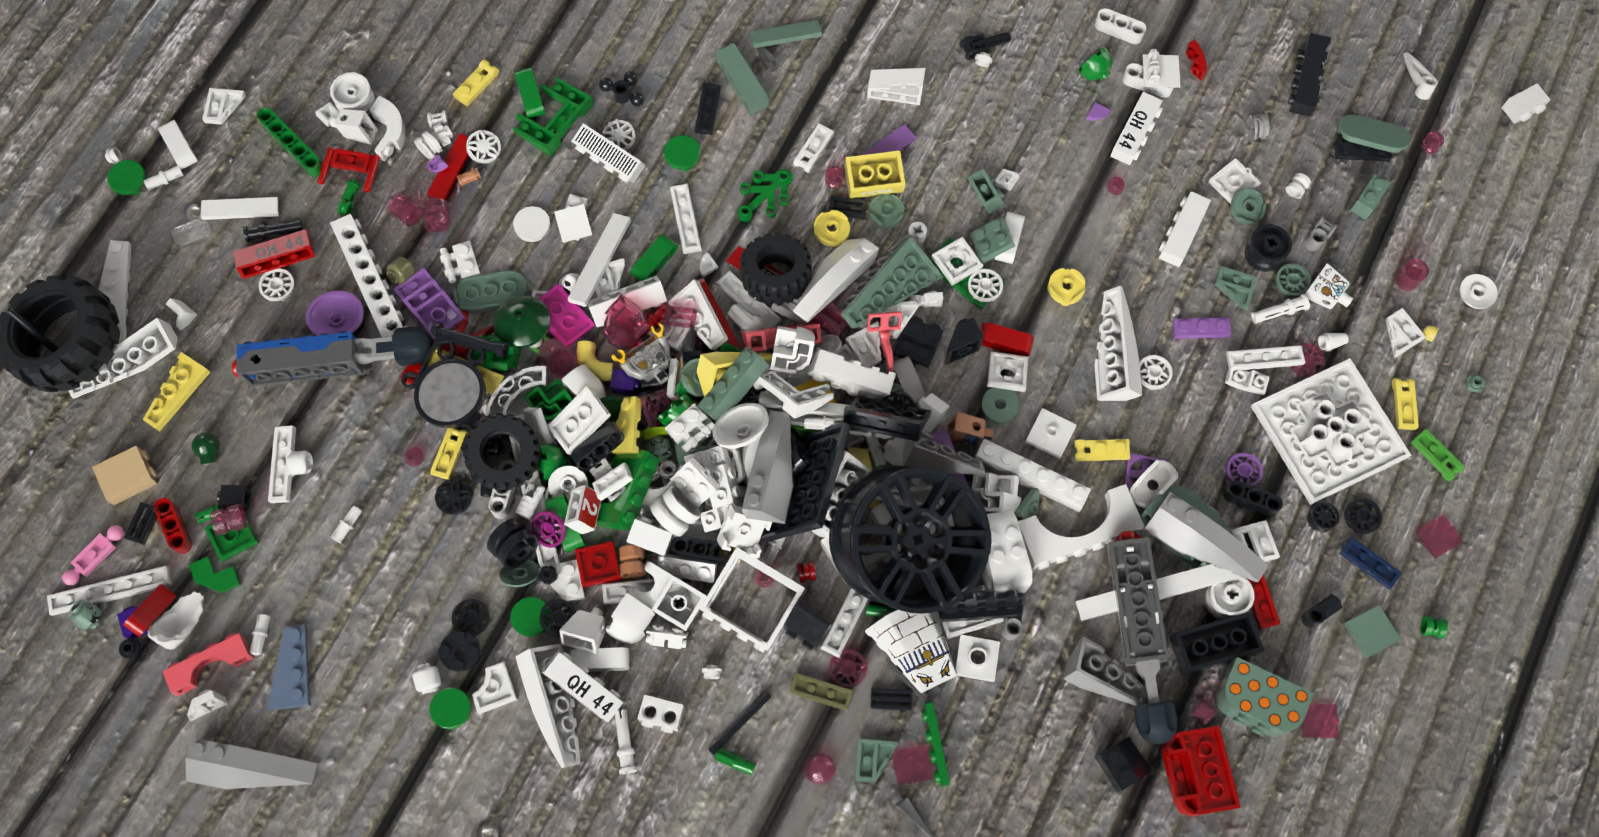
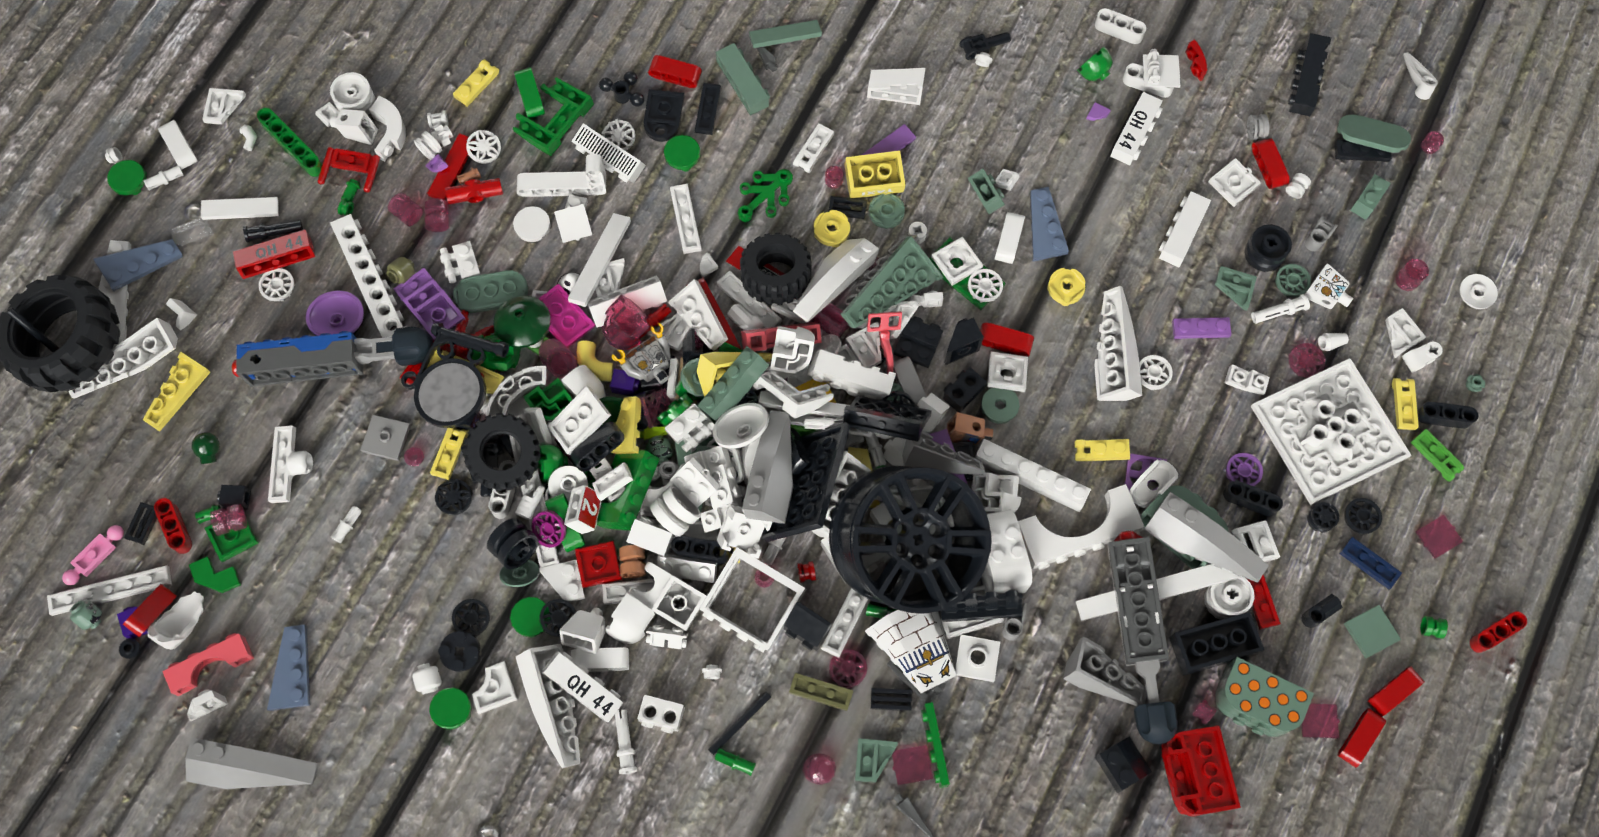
(125, 475): tan brick -> none
(130, 265): none -> sand blue wing
(250, 136): none -> white arm
(259, 634): white axle -> none
(385, 437): none -> light grey plate
(473, 191): none -> red piece
(551, 578): black plate -> none
(565, 183): none -> white beam
(654, 258): green beam -> none
(663, 112): none -> black tile
(667, 315): clear pink tile -> none
(675, 71): none -> red beam
(968, 392): none -> black brick
(992, 239): sand green plate -> none
(1029, 505): sand green plate -> none
(1046, 229): none -> sand blue wing
(1050, 433): white plate -> none
(1115, 181): clear pink plate -> none
(1239, 210): sand green tile -> none
(1265, 358): white tile -> none
(1270, 163): none -> red beam
(1361, 737): none -> red beam
(1396, 691): none -> red beam
(1421, 356): none -> white piece
(1430, 332): light yellow hinge -> none
(1455, 412): none -> black beam
(1505, 627): none -> red beam
(1526, 103): white brick -> none

